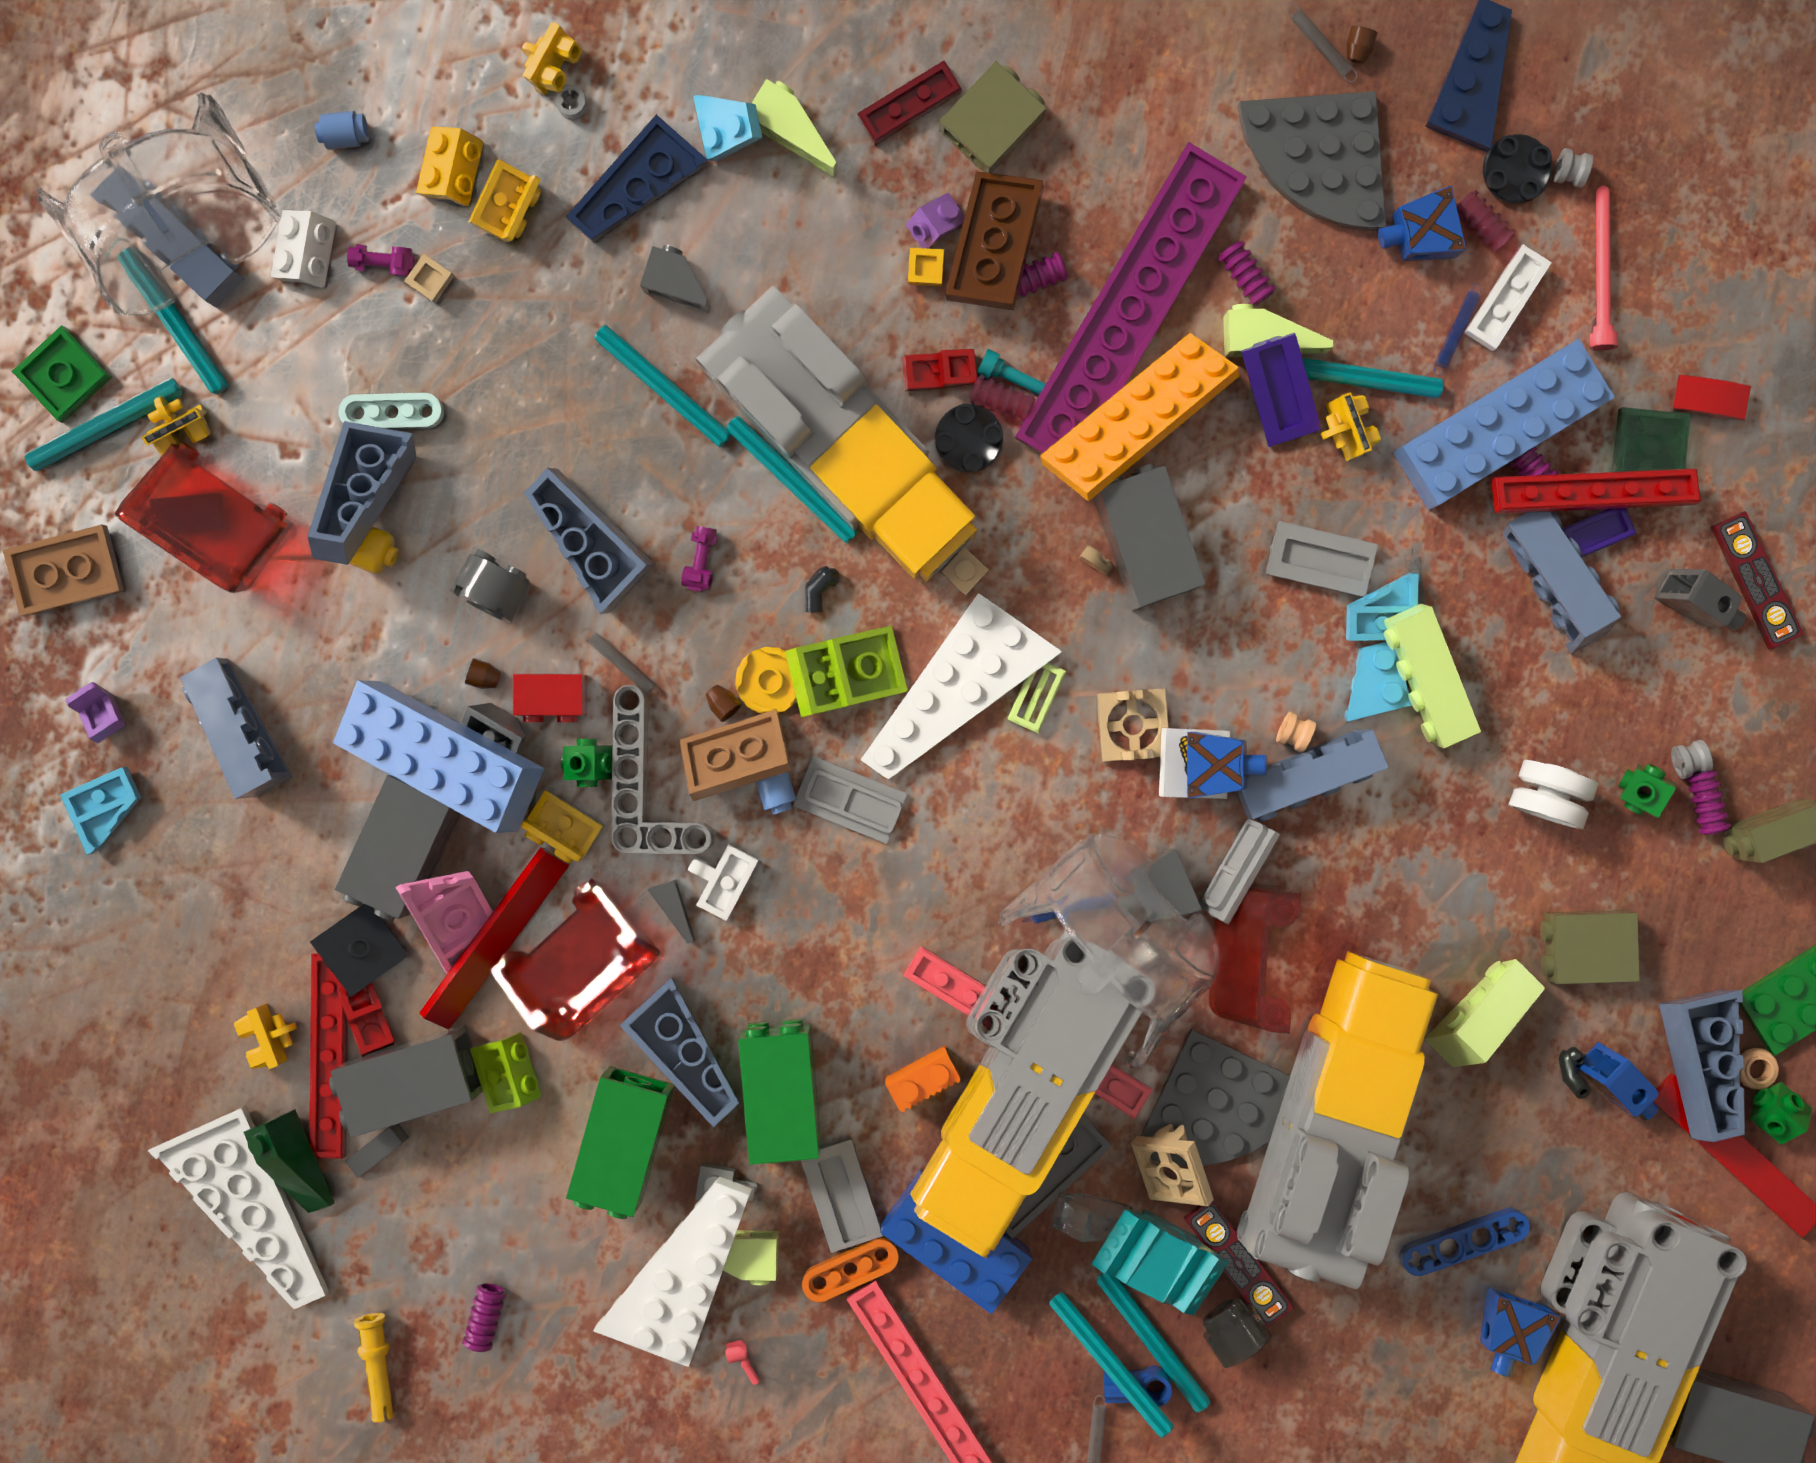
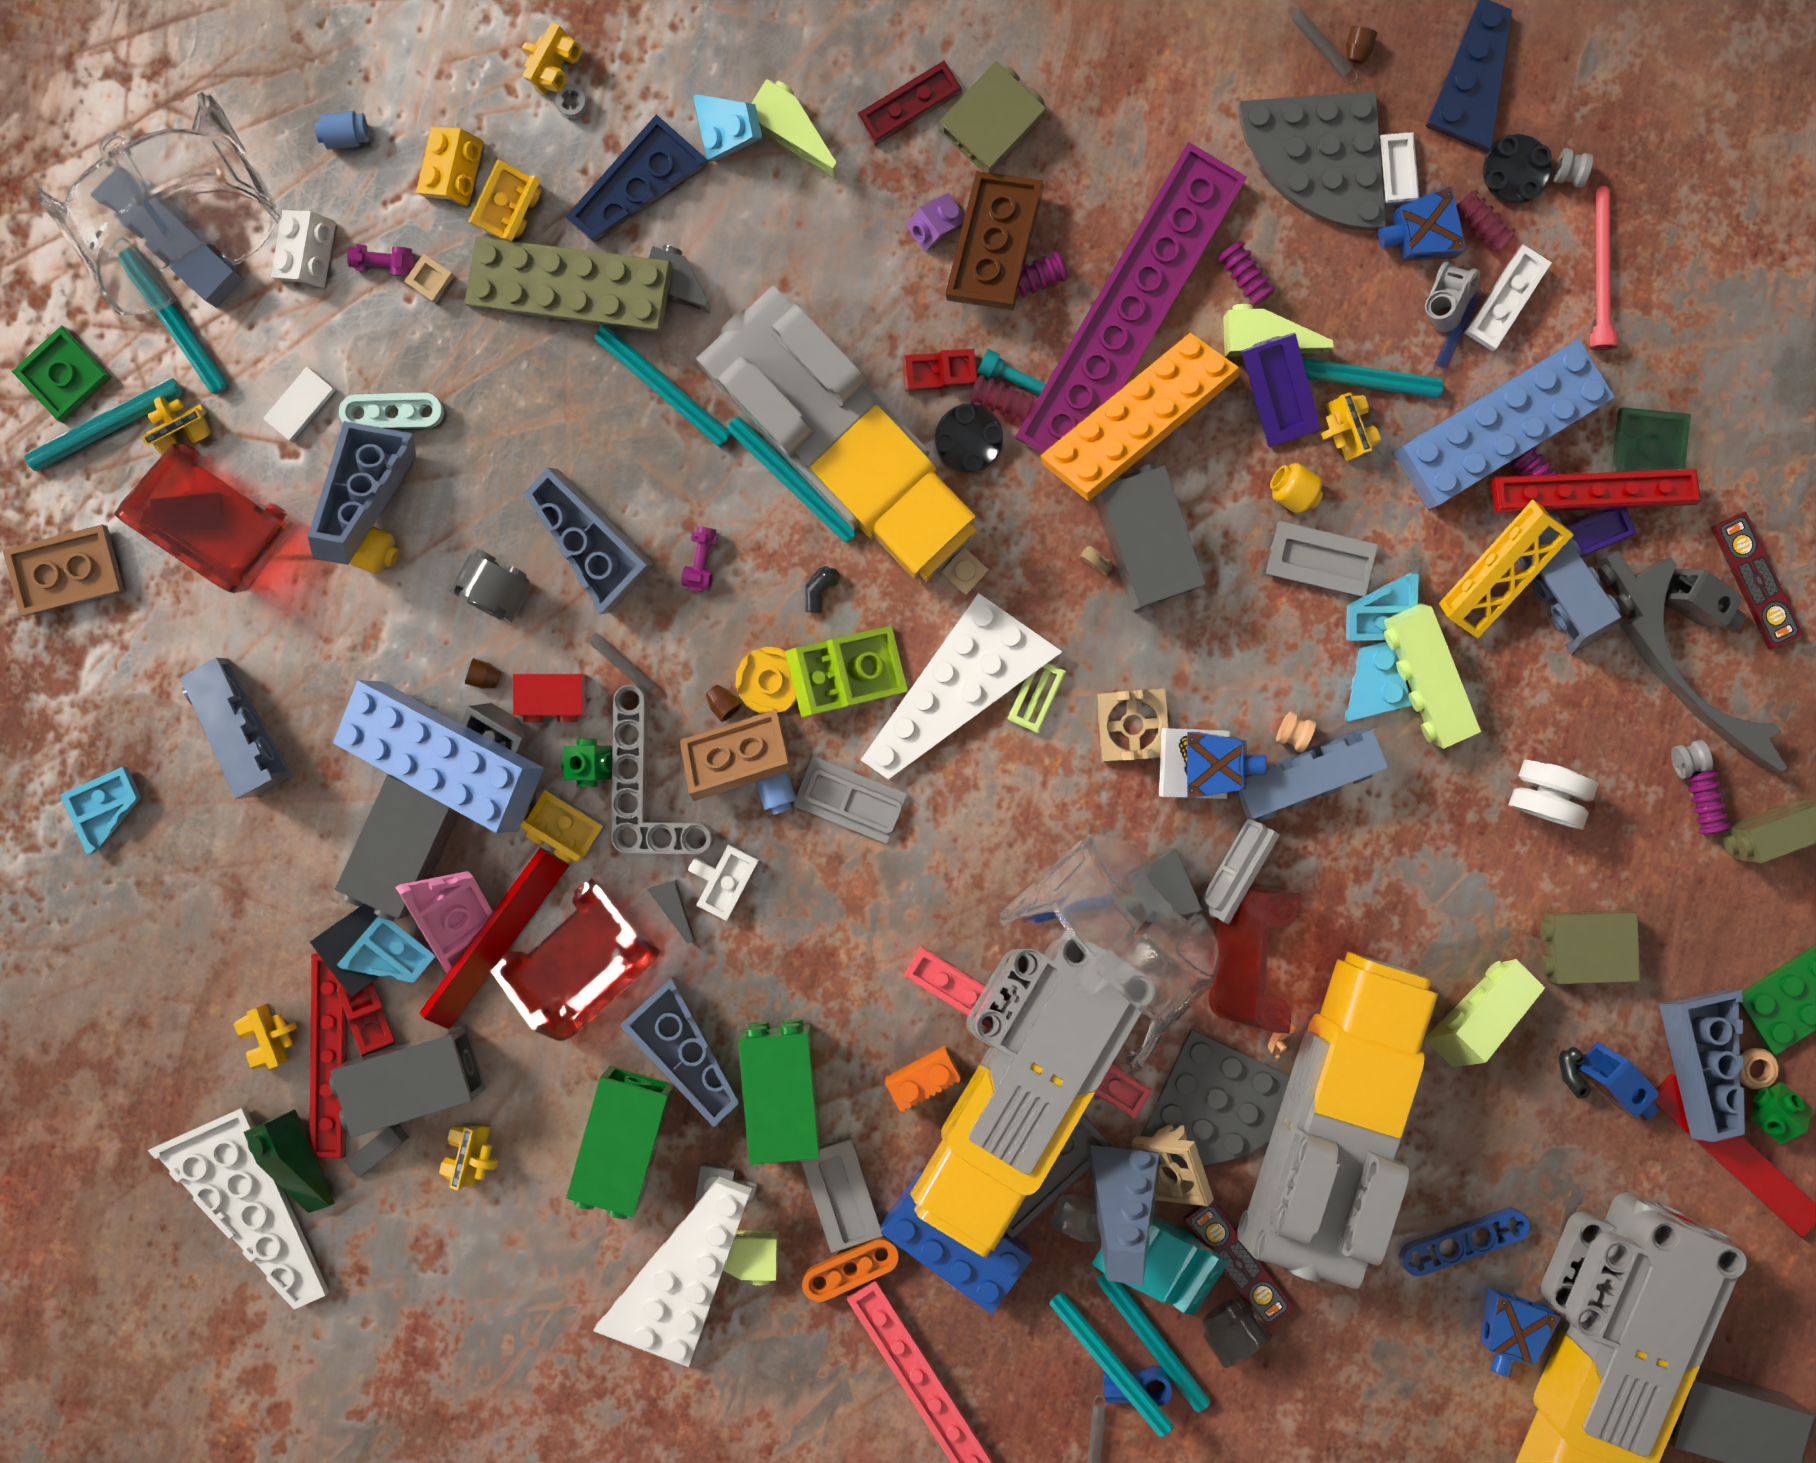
(97, 711): medium lavender bracket -> none
(299, 404): none -> white tile
(373, 1352): yellow pin -> none
(387, 953): none -> medium azure wing
(472, 1156): none -> yellow hips
(484, 1317): magenta piece -> none
(506, 1073): lime bracket -> none
(569, 284): none -> olive plate
(736, 1352): coral hand -> none
(925, 267): yellow plate -> none
(1125, 1204): none -> sand blue wedge
(1278, 1044): none -> light nougat piece
(1296, 488): none -> yellow head
(1399, 168): none -> white tile
(1451, 289): none -> light grey piece
(1499, 559): none -> yellow fence
(1644, 600): none -> dark grey slope
(1651, 801): green brick -> none
(1711, 397): red slope -> none

